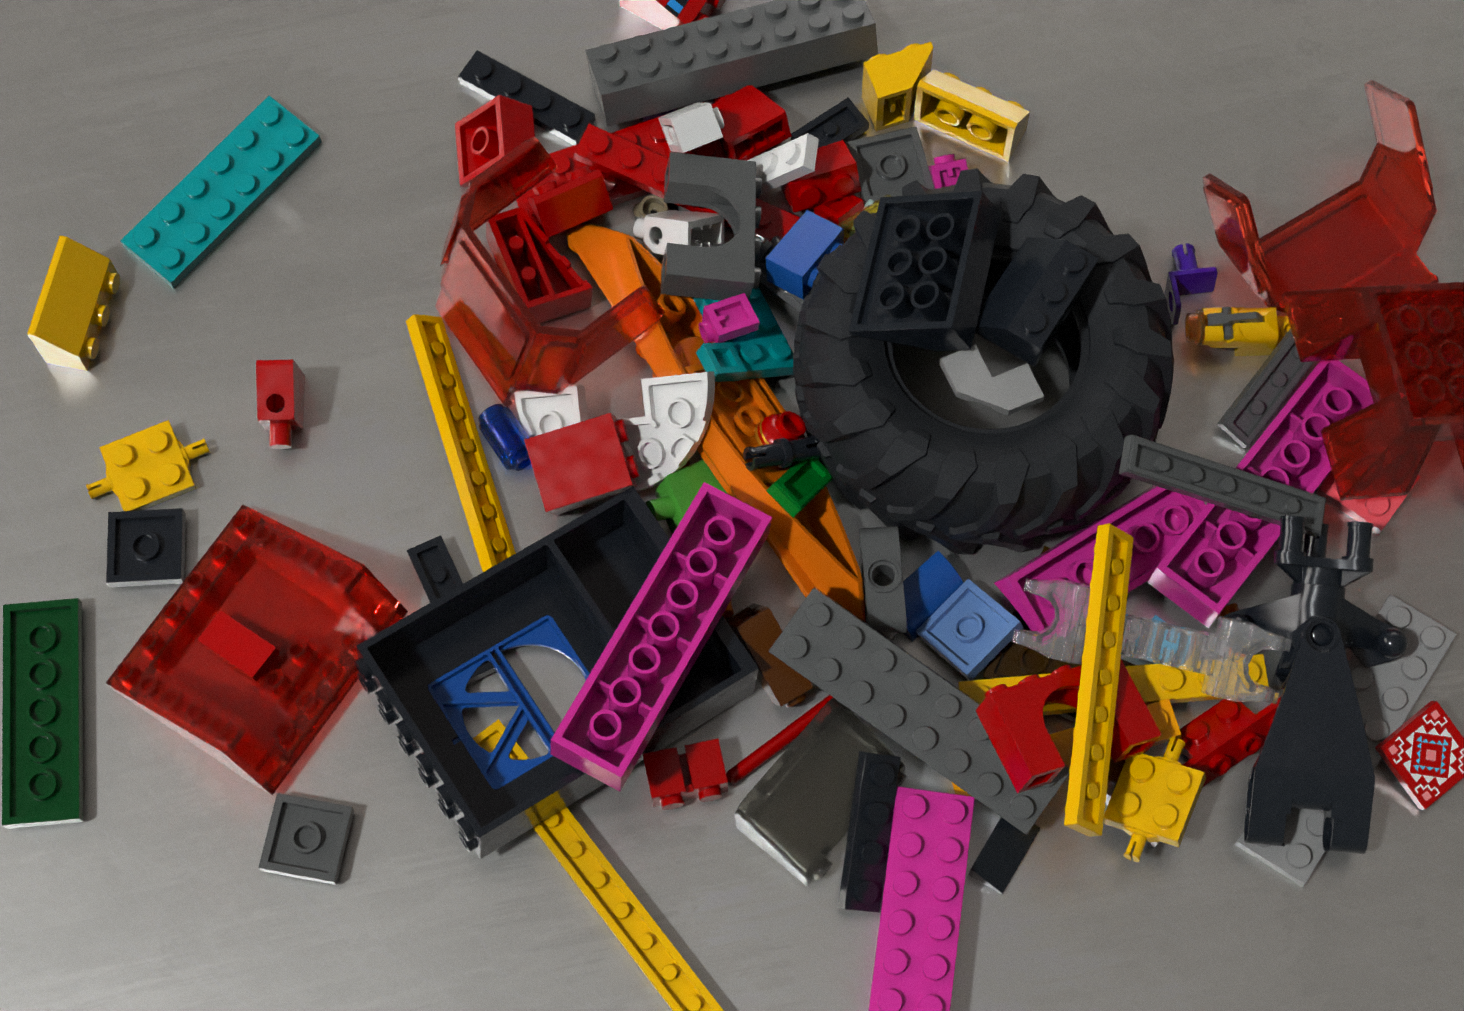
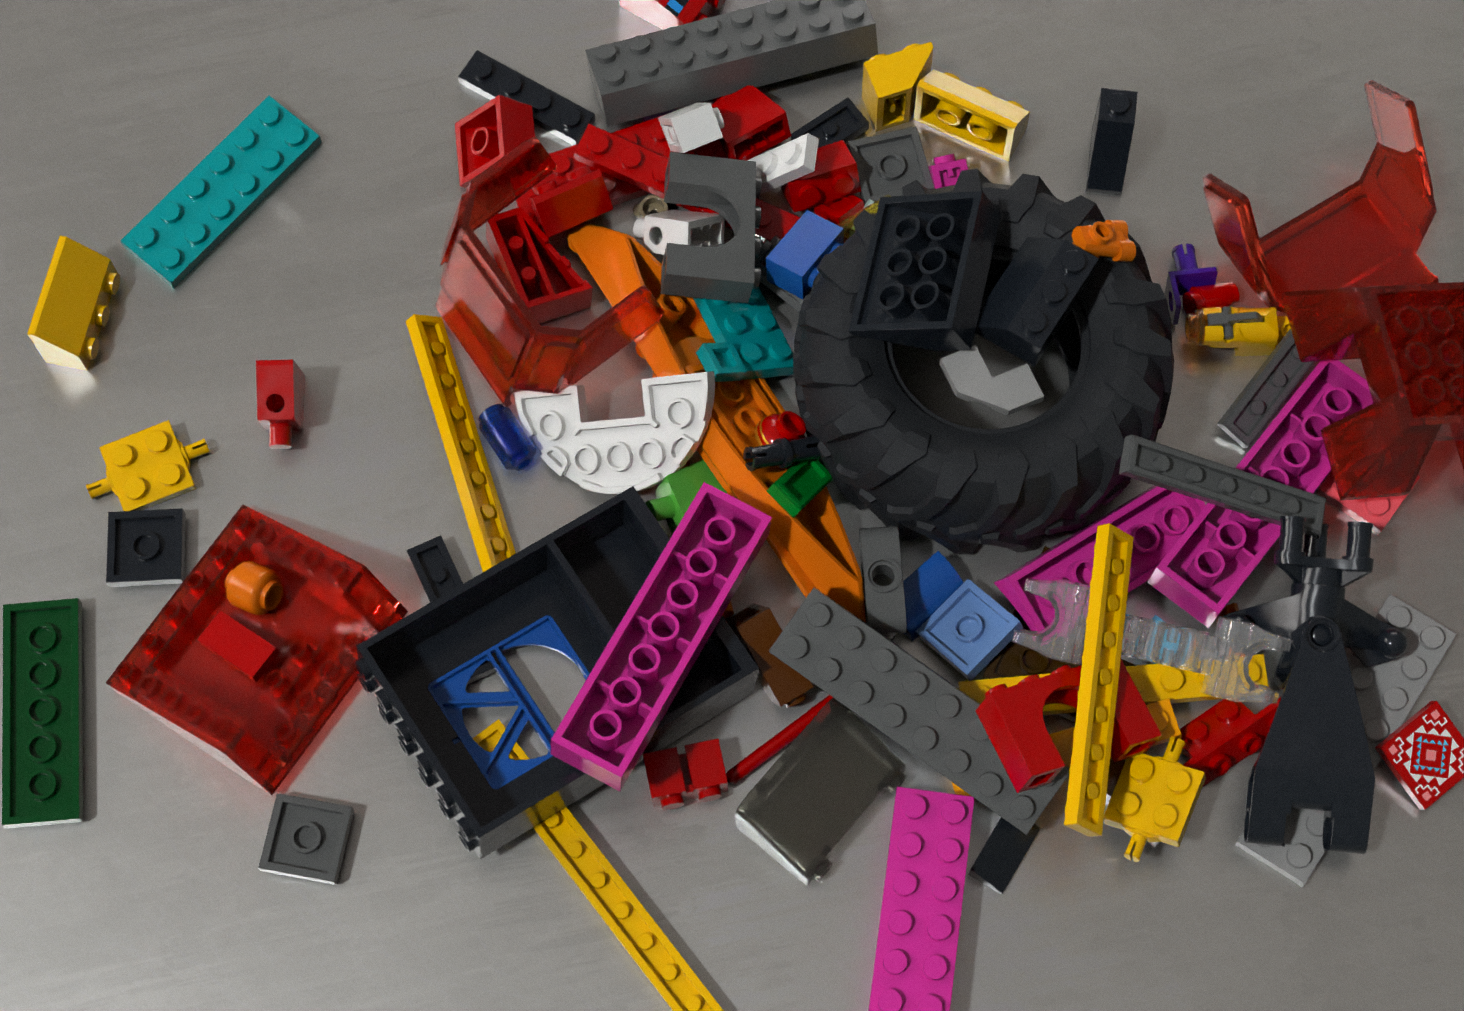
(253, 588): none -> orange head
(582, 463): red slope -> none
(728, 319): dark pink bracket -> none
(869, 832): black plate -> none
(1105, 240): none -> orange plate
(1111, 141): none -> black slope
(1210, 296): none -> red cone

